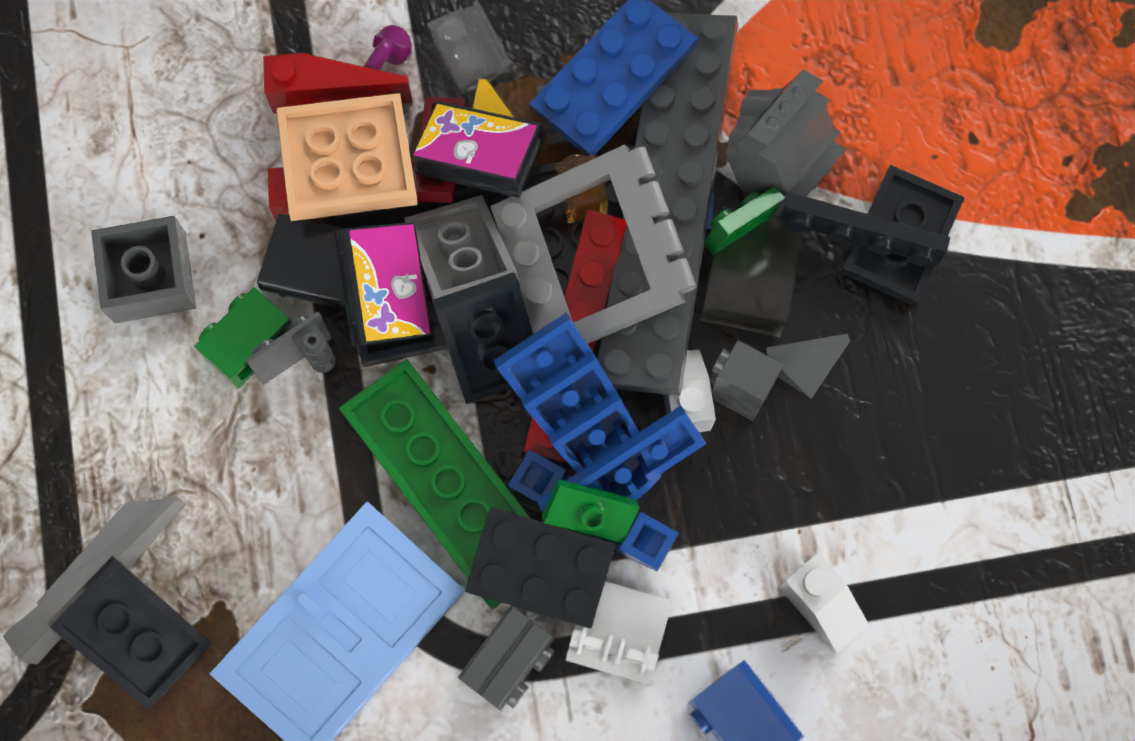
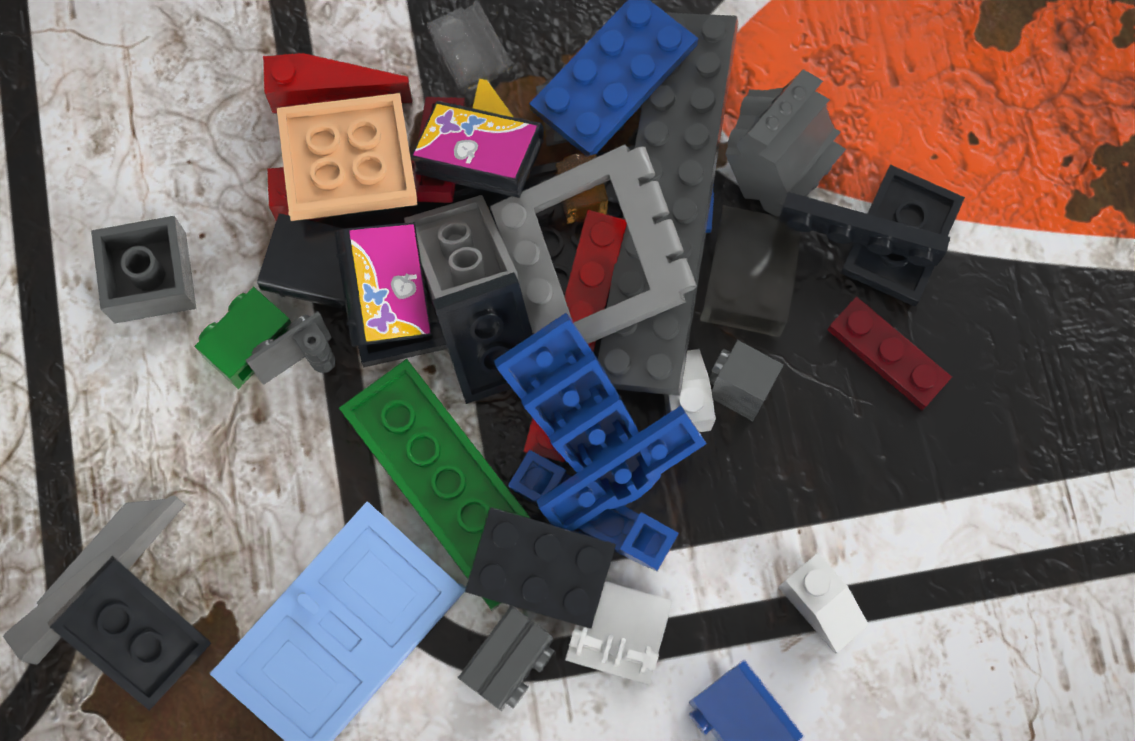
(390, 46): magenta plate -> none
(590, 511): green plate -> none
(751, 213): green plate -> none
(808, 361): dark grey slope -> none
(889, 353): none -> dark red plate

